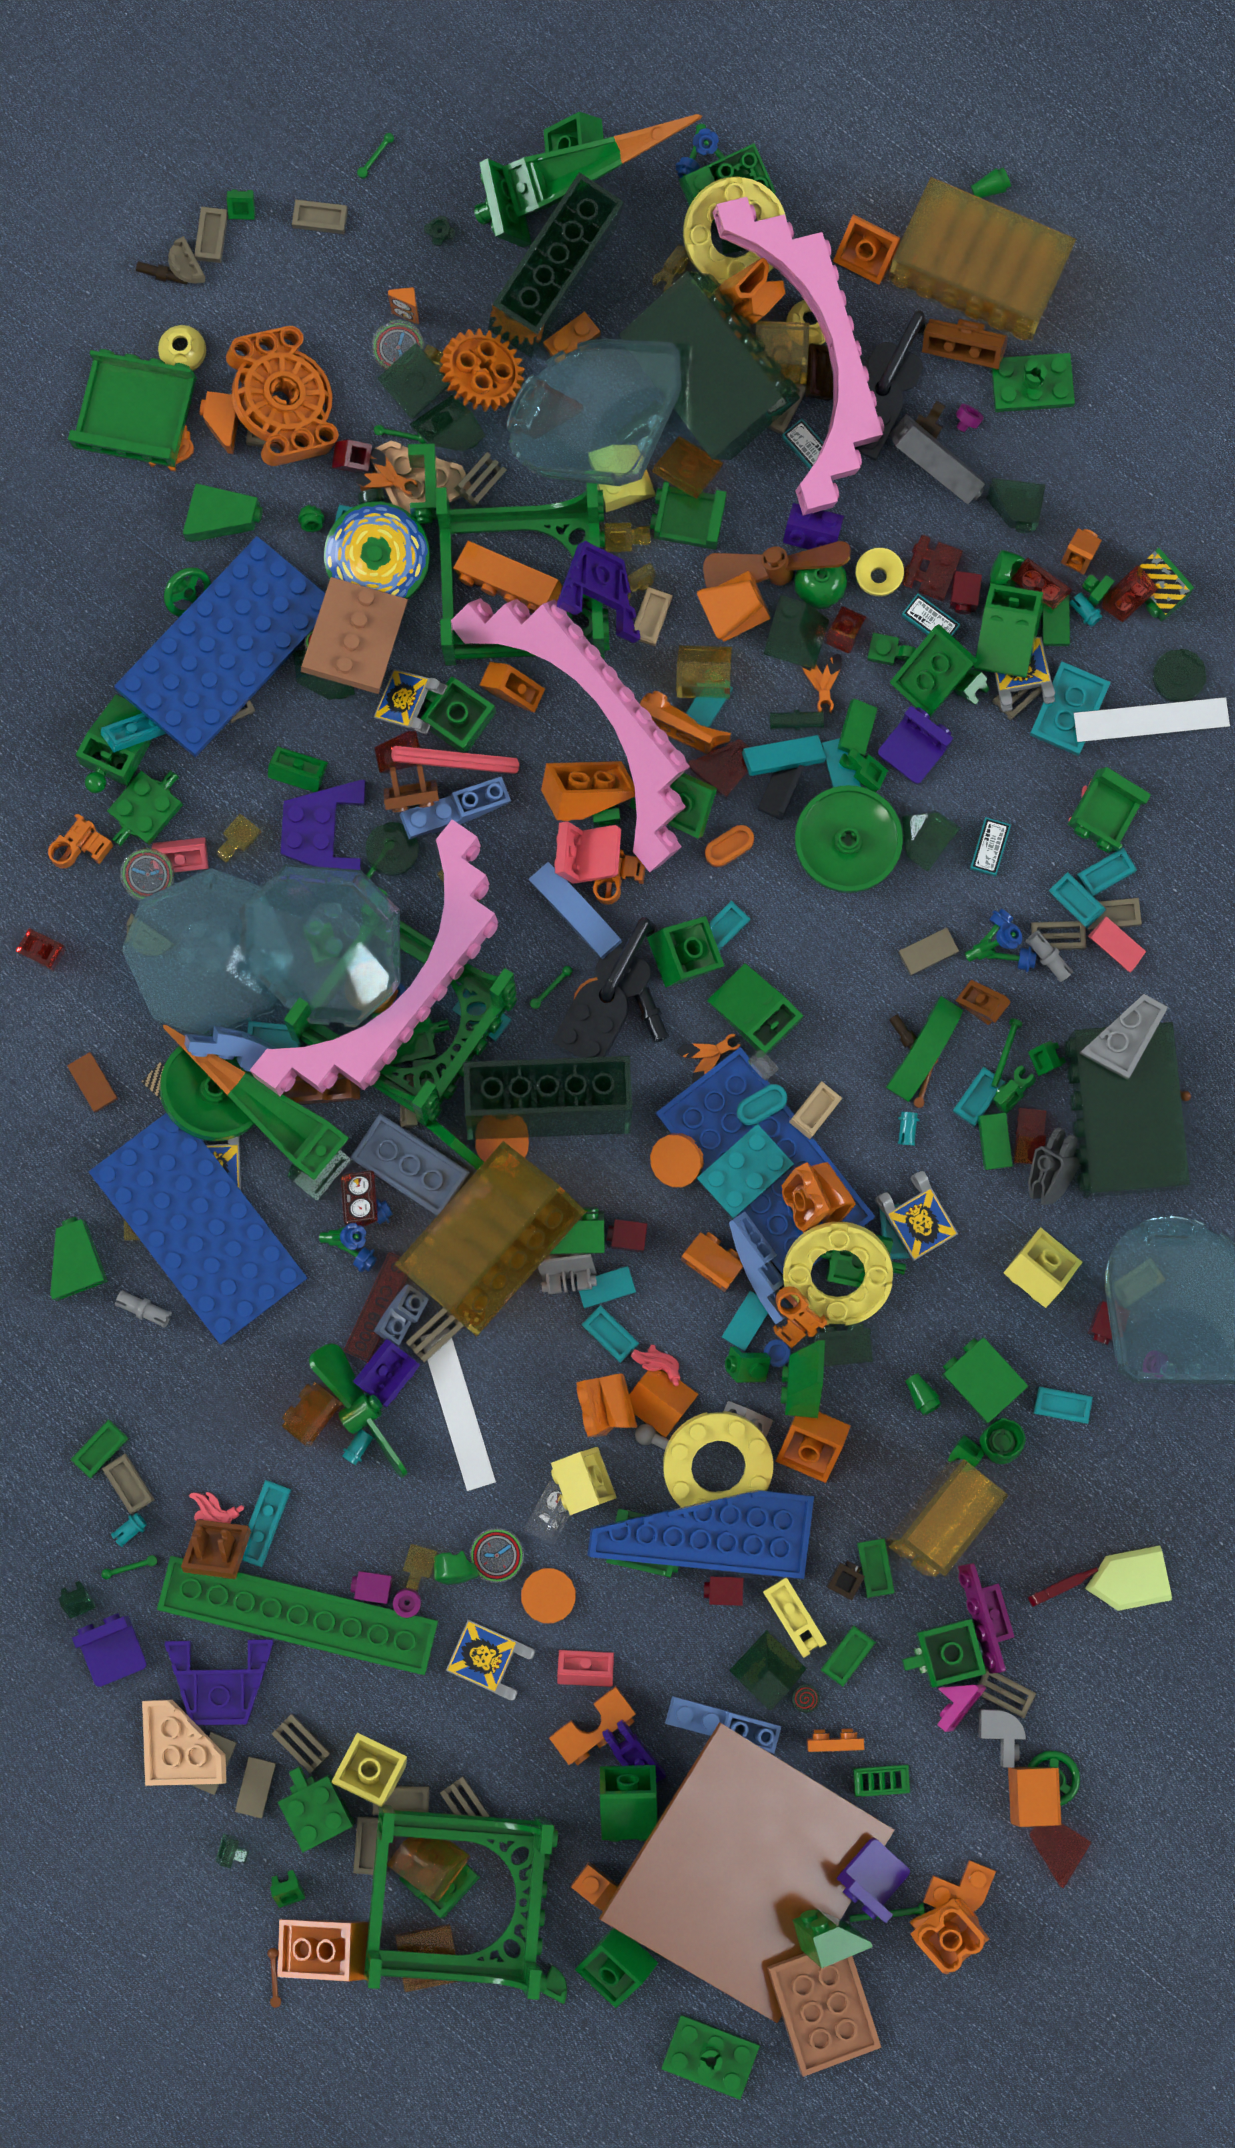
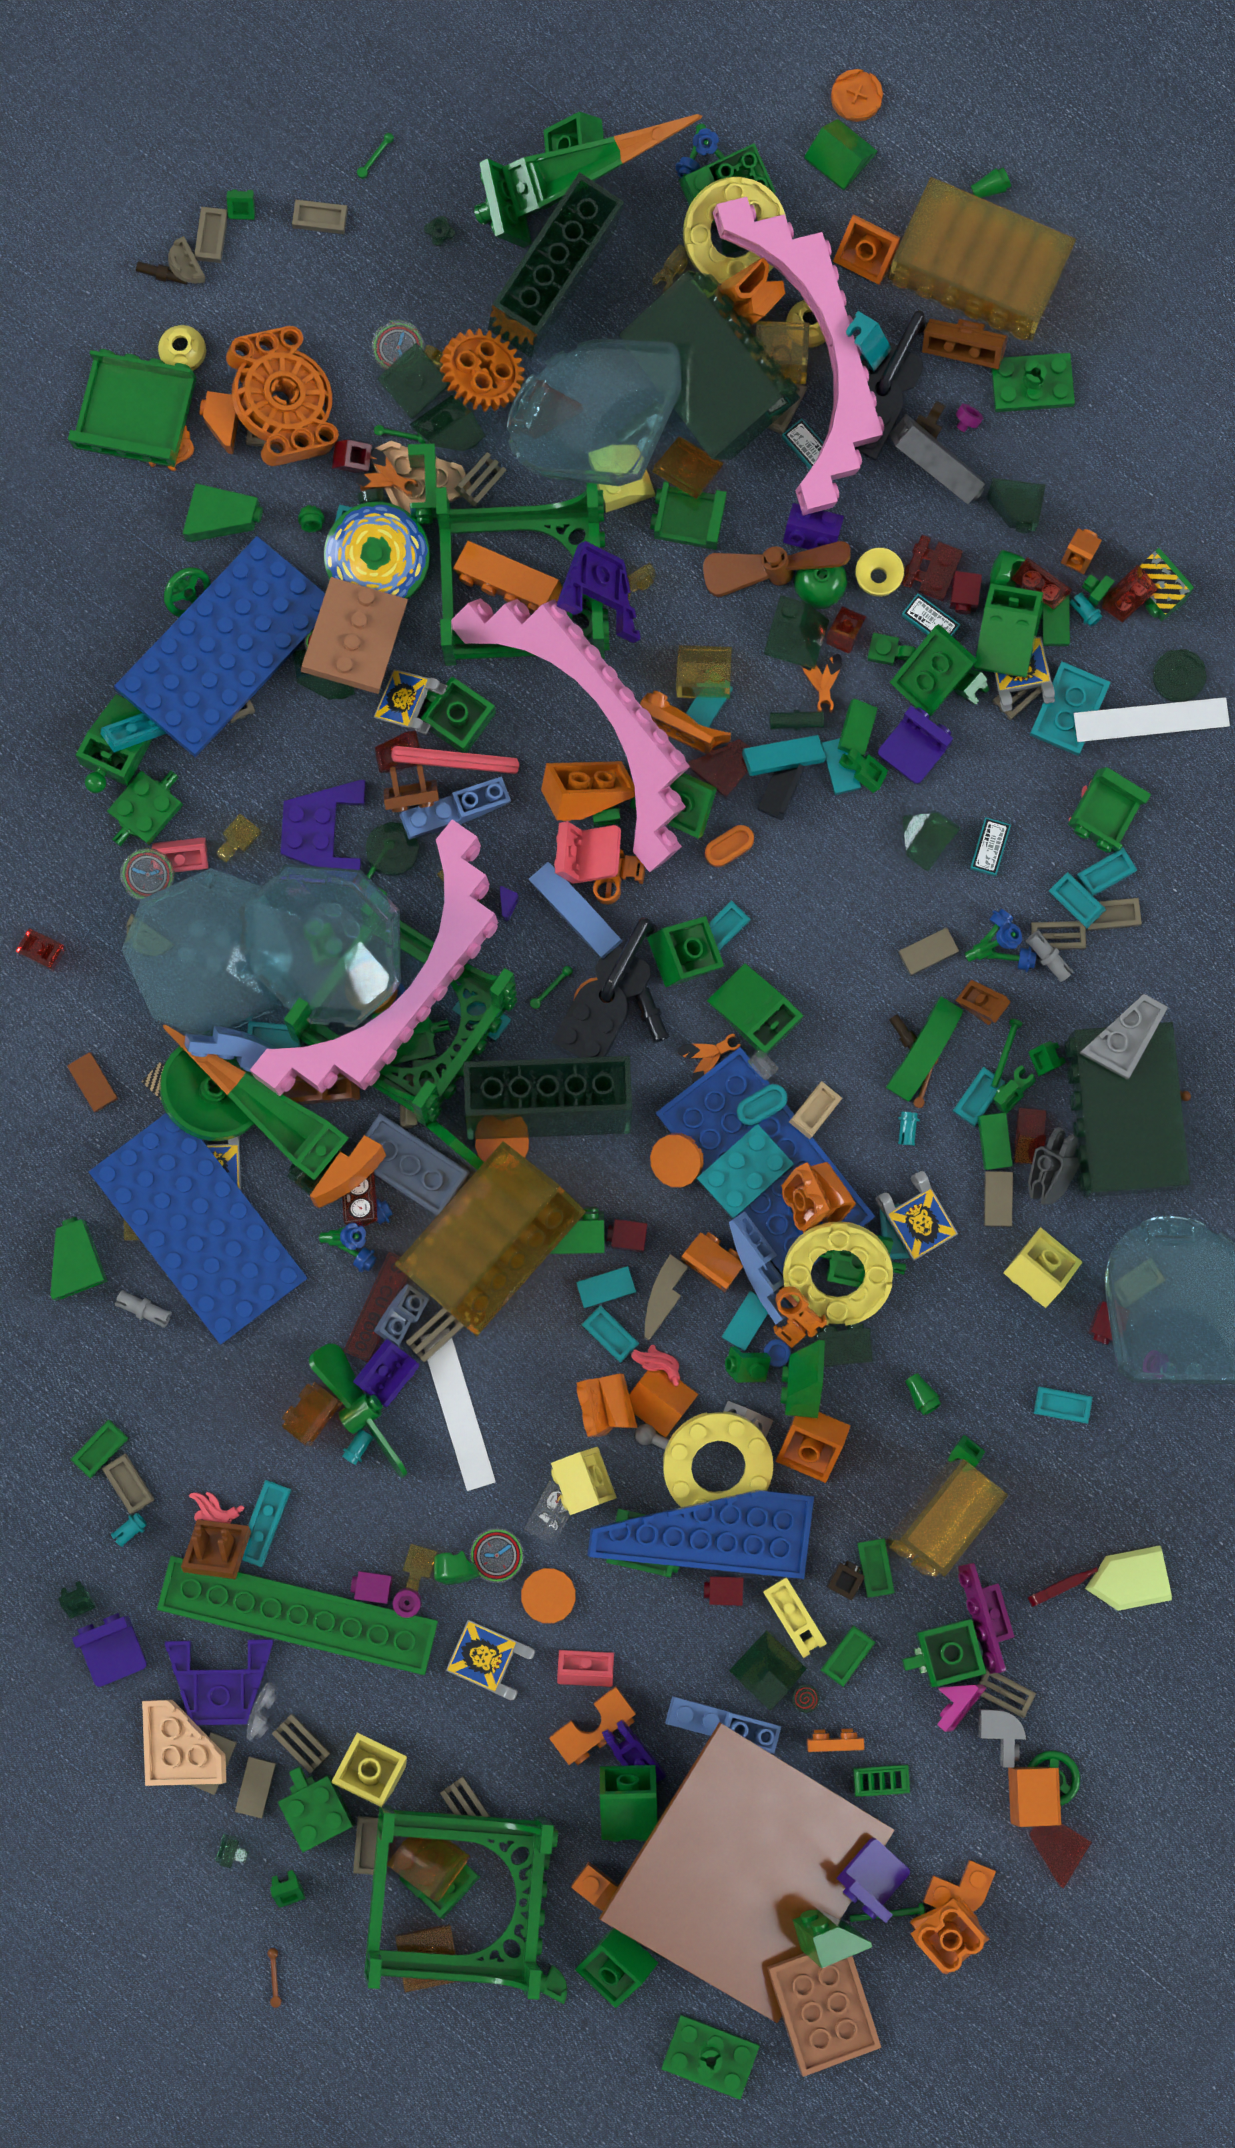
(82, 838): orange piece -> none
(151, 1561): green hinge -> none
(258, 1719): none -> clear slope
(297, 769): green slope -> none
(322, 1949): orange slope -> none
(348, 1172): none -> orange slope
(404, 304): orange slope -> none
(407, 1799): dark tan tile -> none
(508, 902): none -> dark purple slope
(512, 686): orange slope -> none
(556, 1268): light grey hinge -> none
(575, 332): orange plate -> none
(620, 536): clear yellow plate -> none
(652, 615): tan tile -> none
(663, 1296): none -> dark tan slope
(734, 606): orange piece -> none
(819, 373): dark brown tile -> none
(839, 153): none -> green slope
(848, 839): green dish -> none
(856, 95): none -> orange tile
(870, 340): none -> teal hinge
(984, 1379): green panel -> none
(998, 1199): none -> dark tan tile
(1002, 1441): green hair -> none
(1117, 944): coral slope -> none

